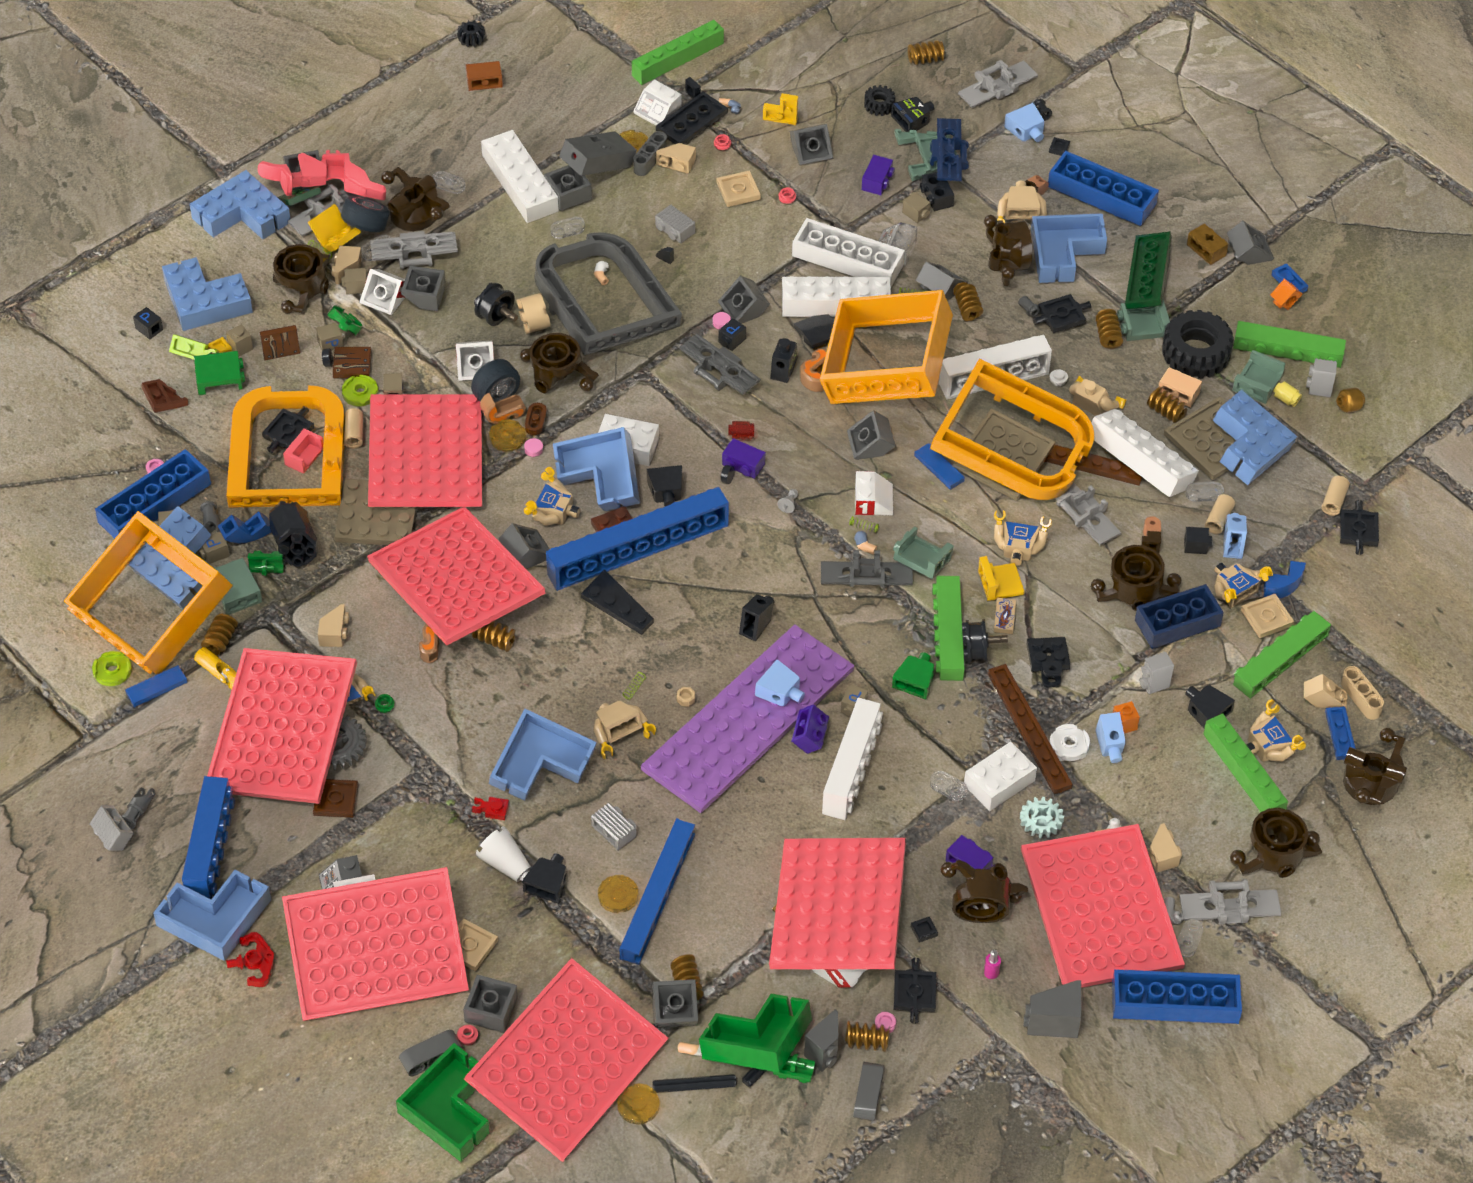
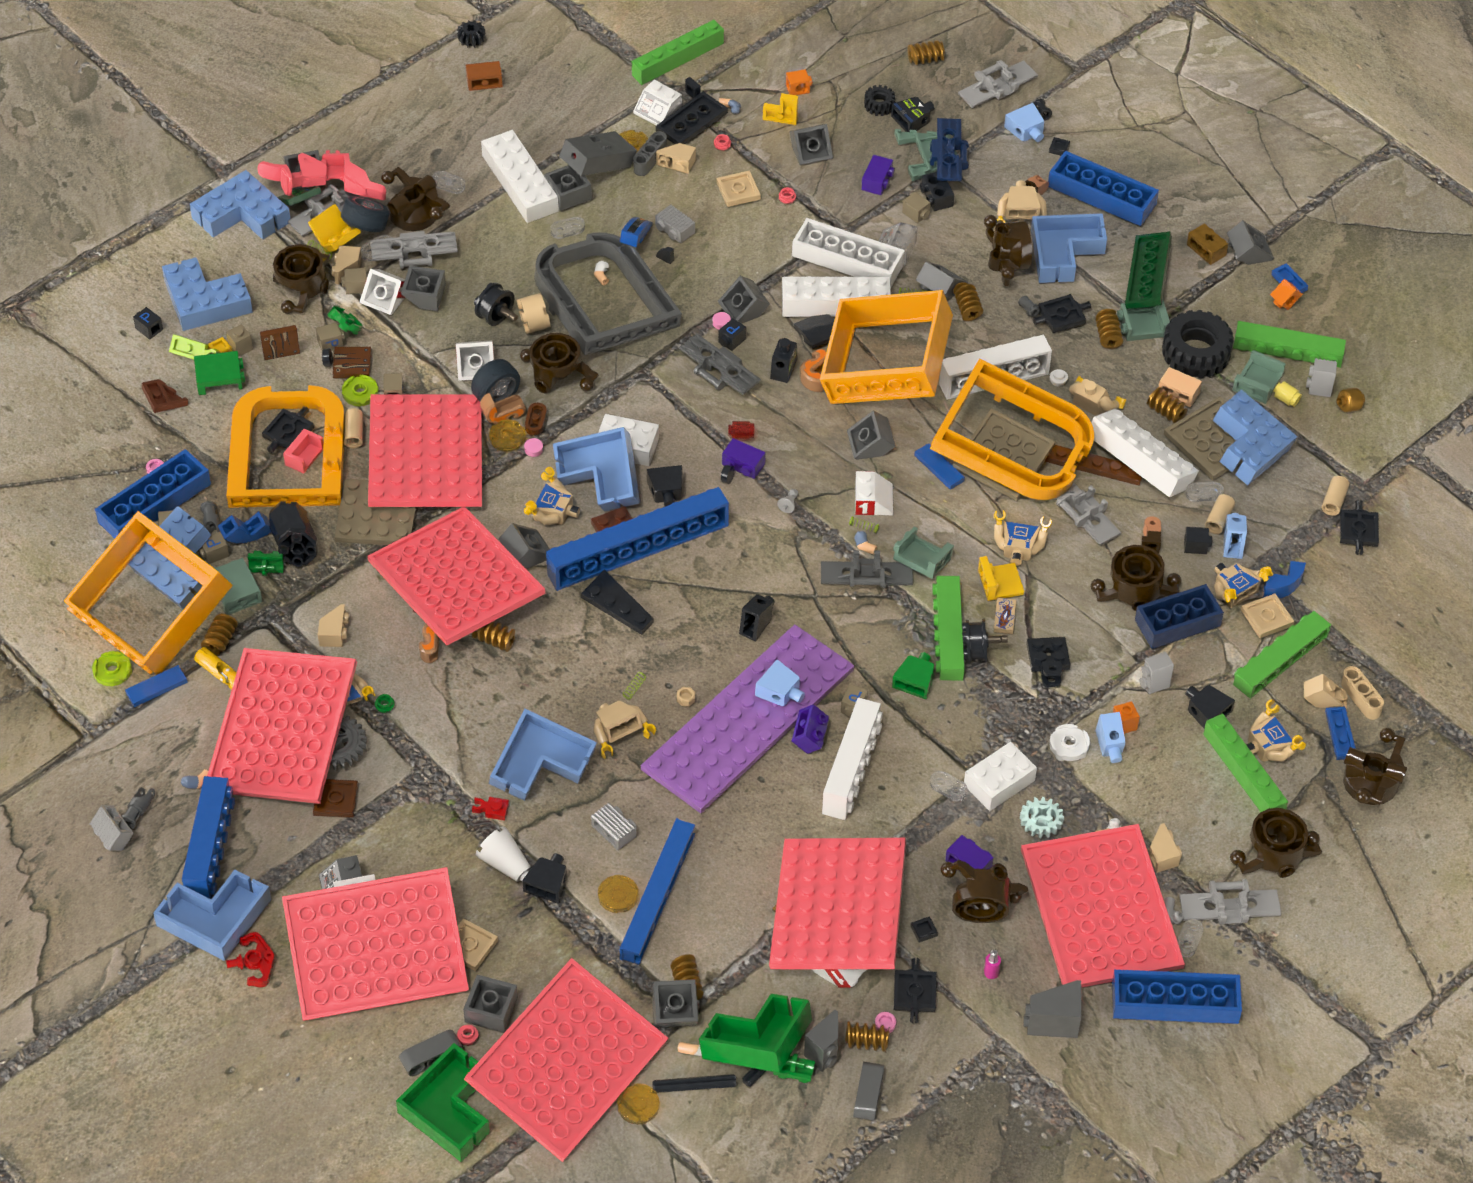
(194, 782): none -> sand blue arm
(635, 231): none -> blue slope
(798, 82): none -> orange brick
(1030, 729): reddish brown plate -> none

